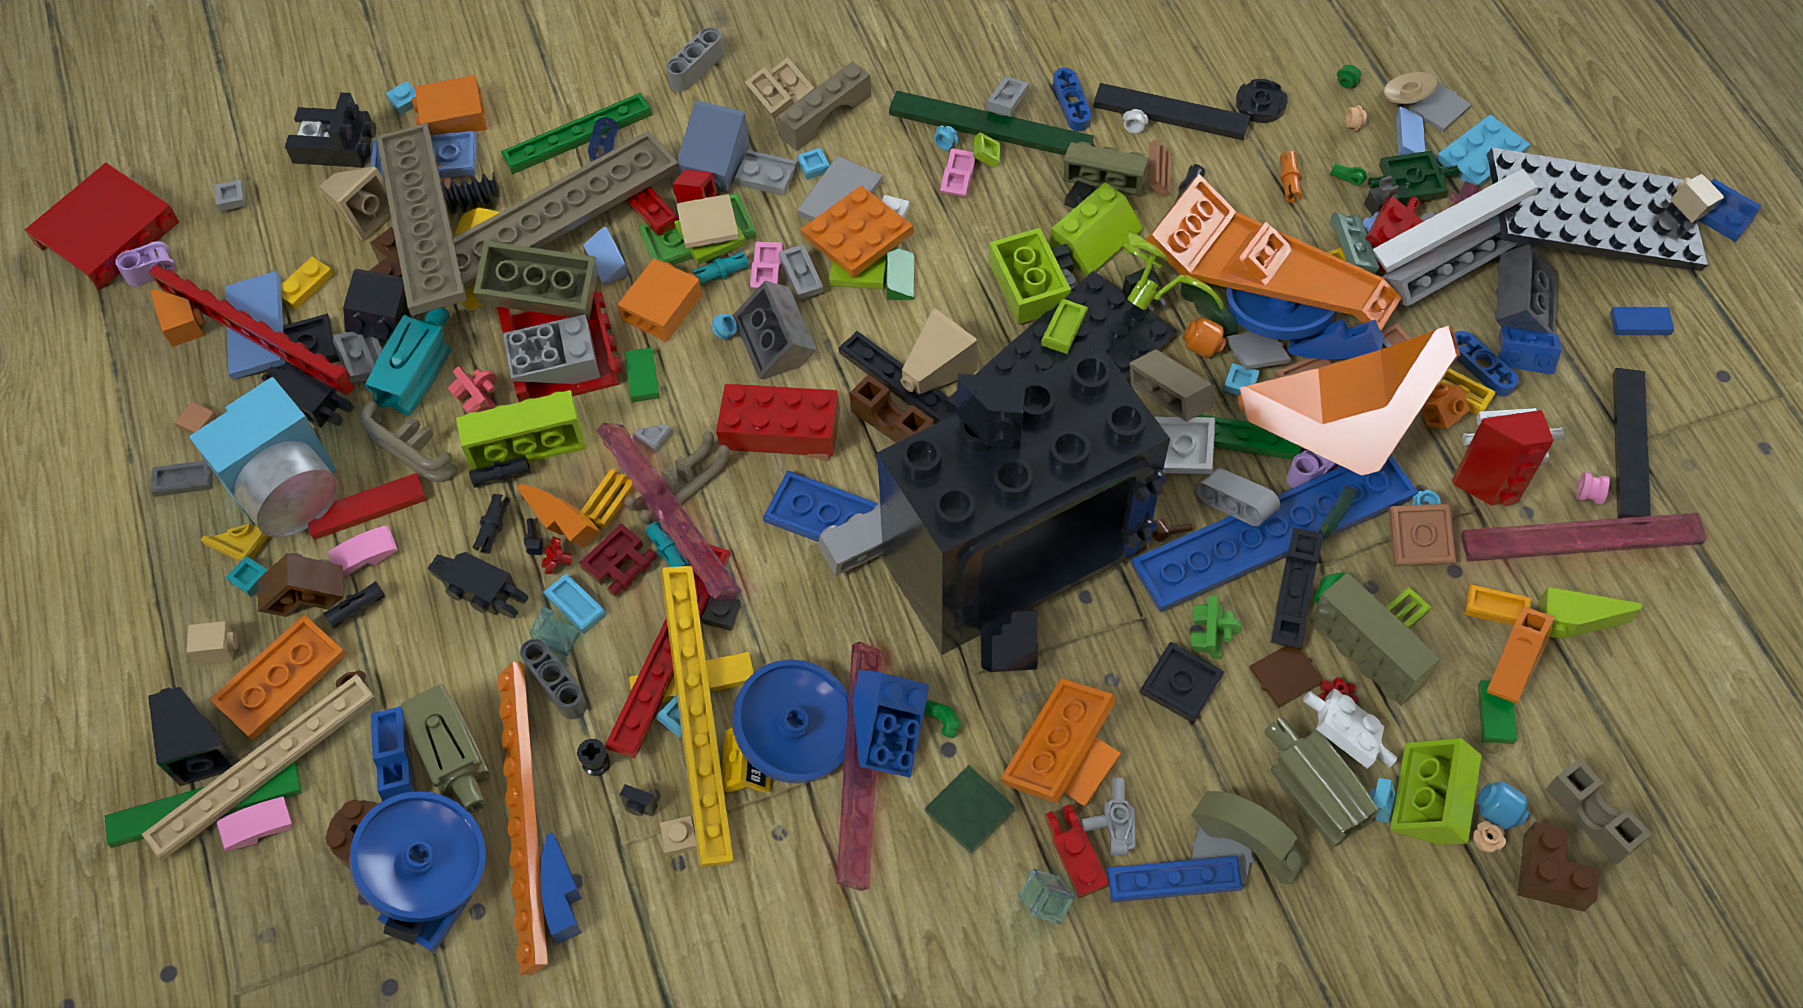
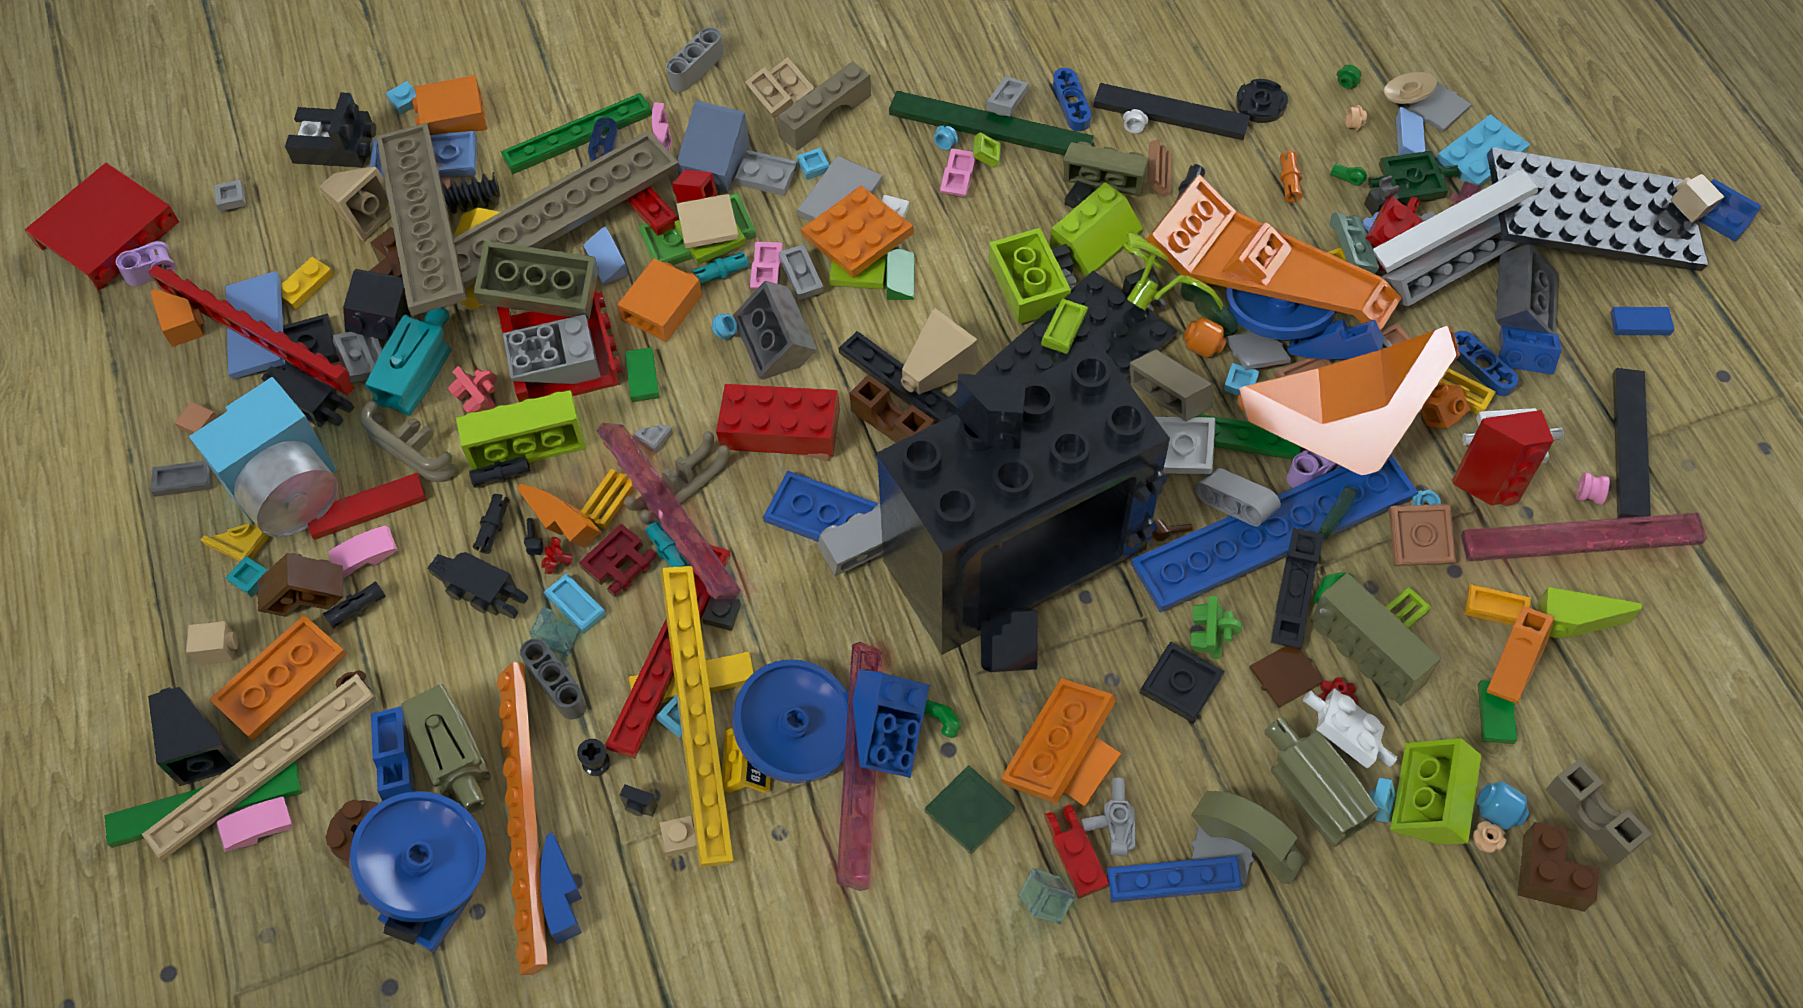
(659, 124): none -> bright pink slope

